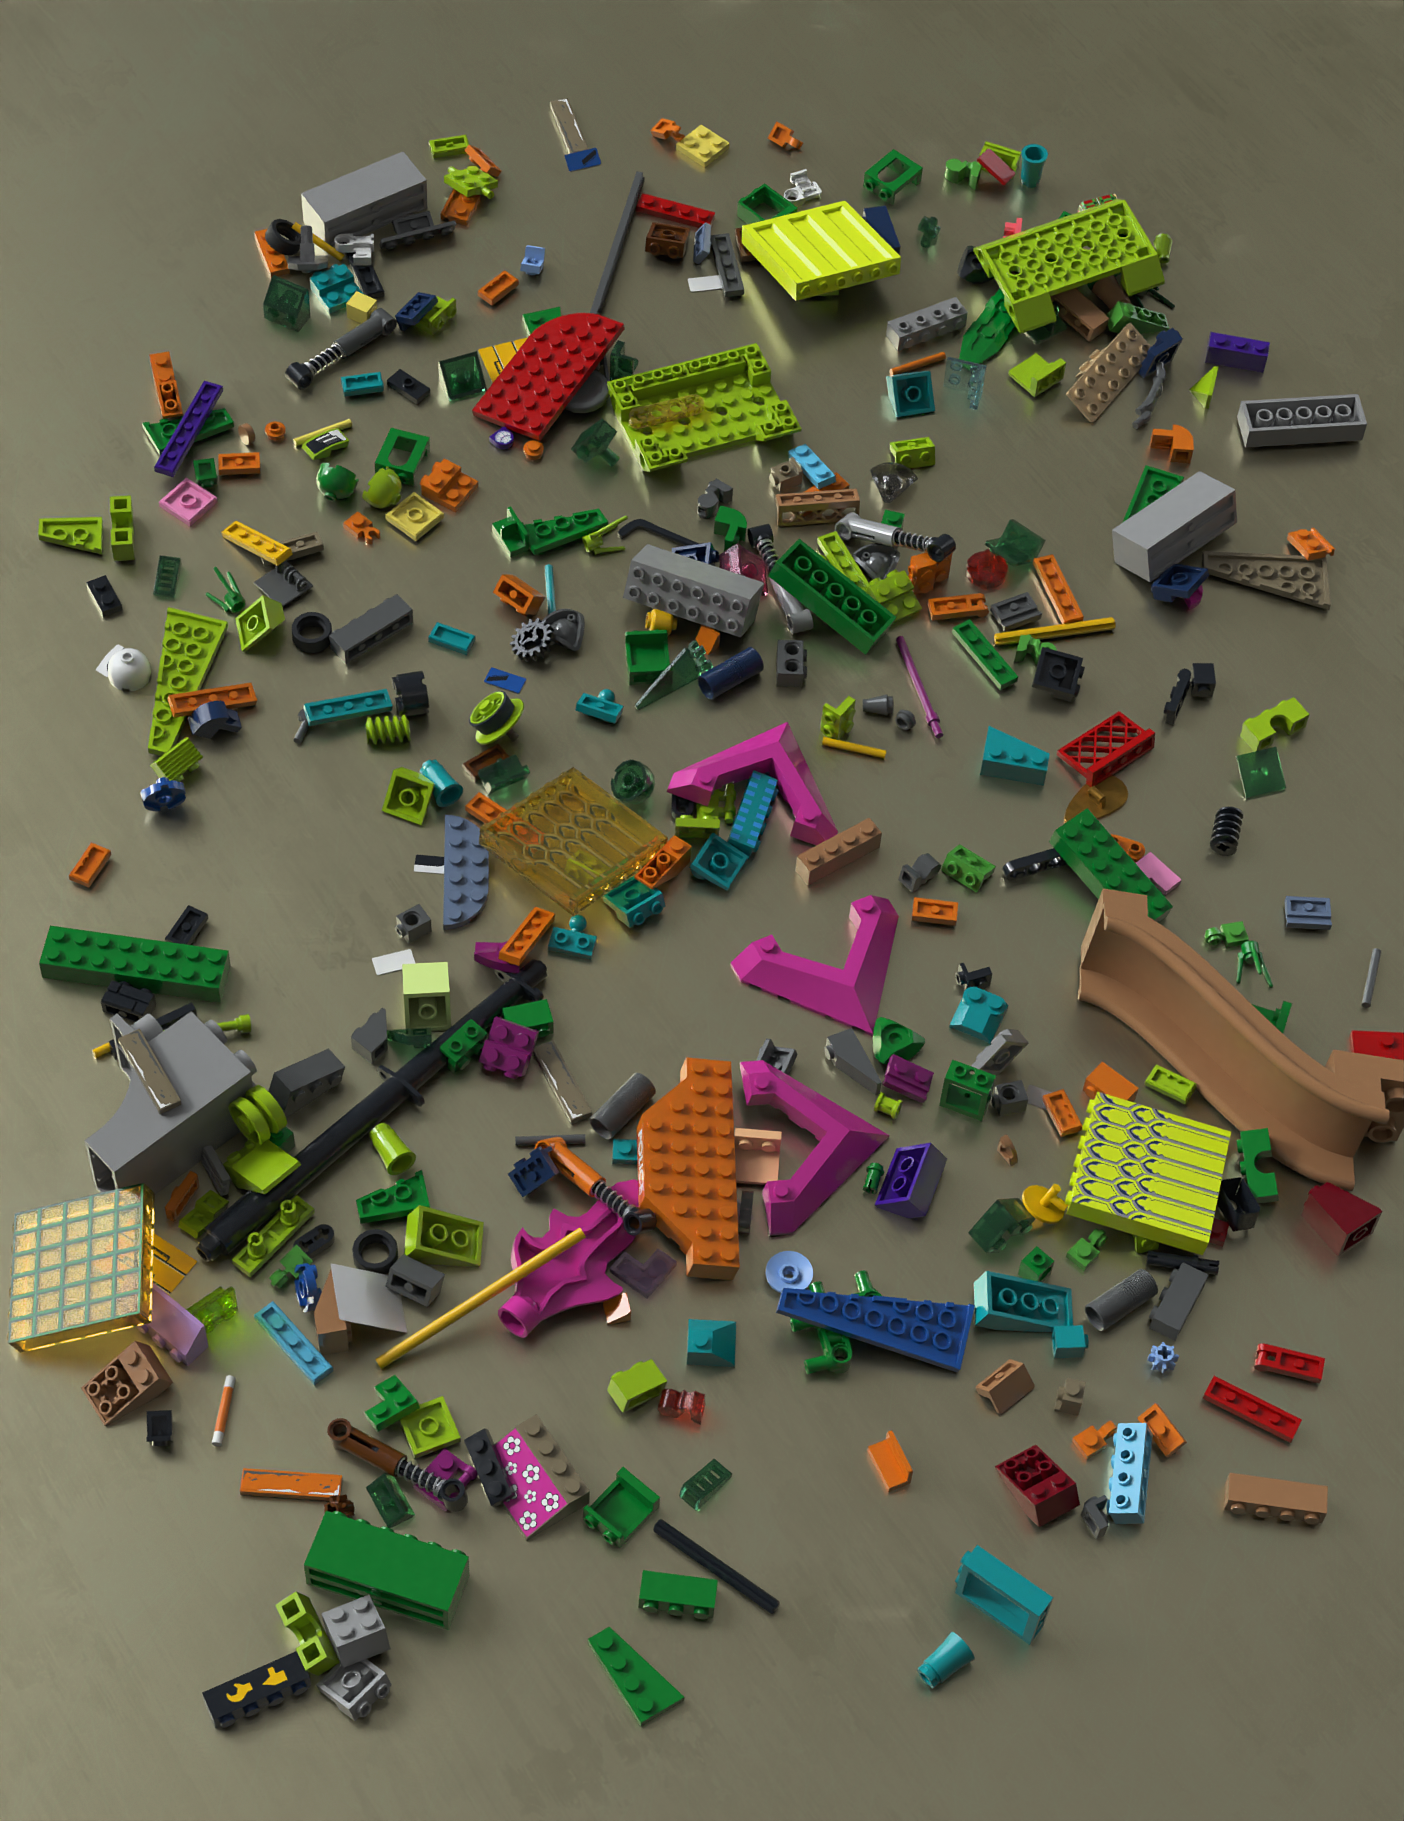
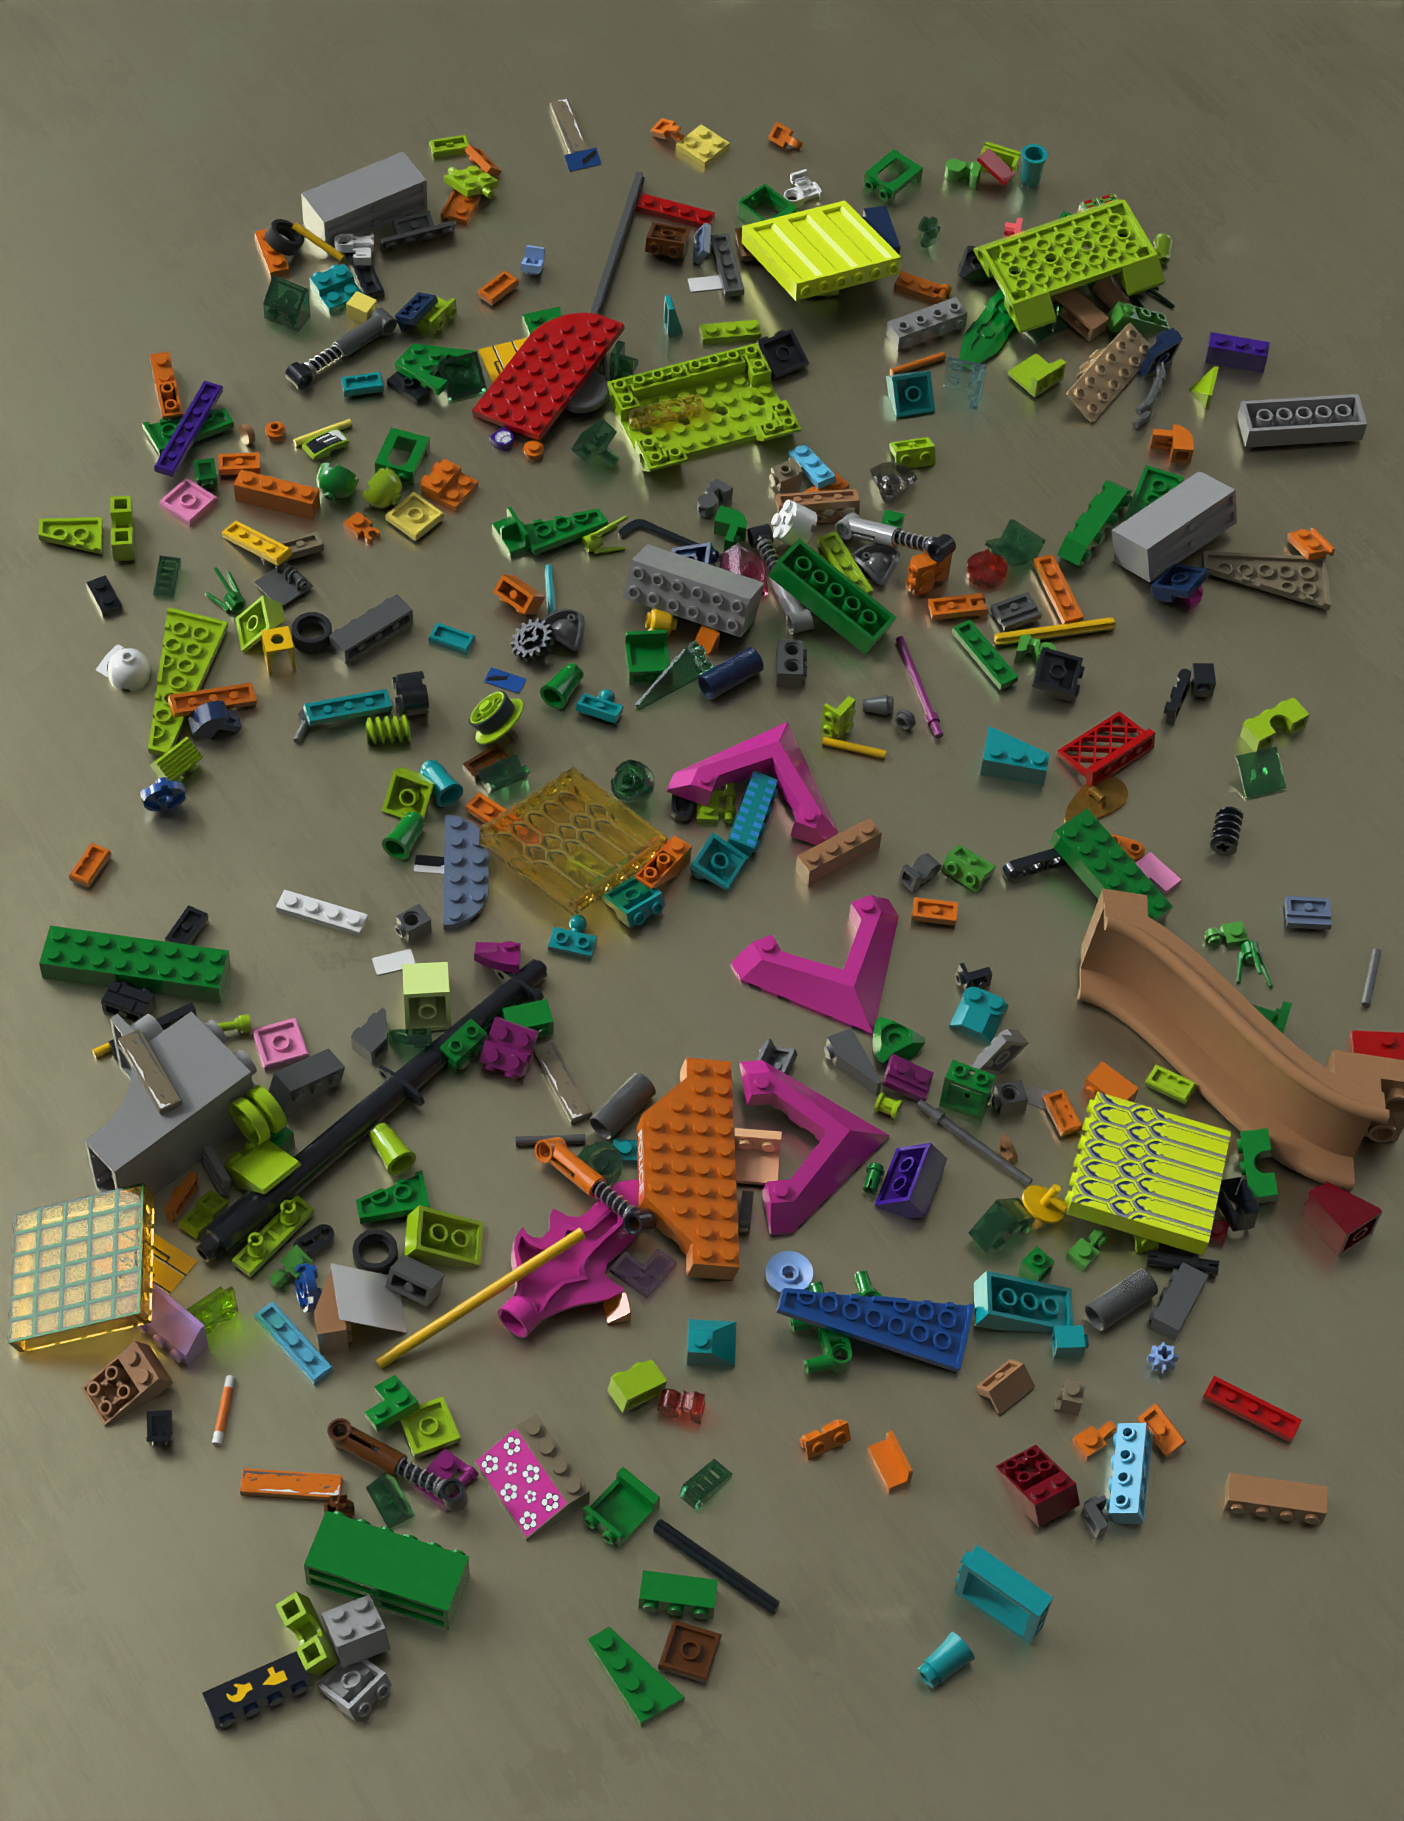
(270, 647): none -> yellow piece
(277, 494): none -> orange brick
(280, 1044): none -> bright pink tile
(307, 260): flat silver piece -> none
(321, 913): none -> white plate
(403, 837): none -> green plant
(422, 364): none -> green wing
(489, 1467): black plate -> none
(526, 936): orange plate -> none
(533, 1172): dark blue bracket -> none
(561, 686): none -> green plant
(603, 1159): none -> clear green tile
(671, 319): none -> teal slope
(689, 1651): none -> reddish brown plate
(691, 827): lime plate -> none
(730, 331): none -> lime plate
(783, 353): none -> black plate
(793, 523): none -> white brick
(831, 1437): none -> orange hinge
(895, 594): lime plate -> none
(922, 288): none -> orange plate
(938, 1116): none -> flat silver bar
(1091, 525): none -> green brick
(1289, 1363): red plate -> none

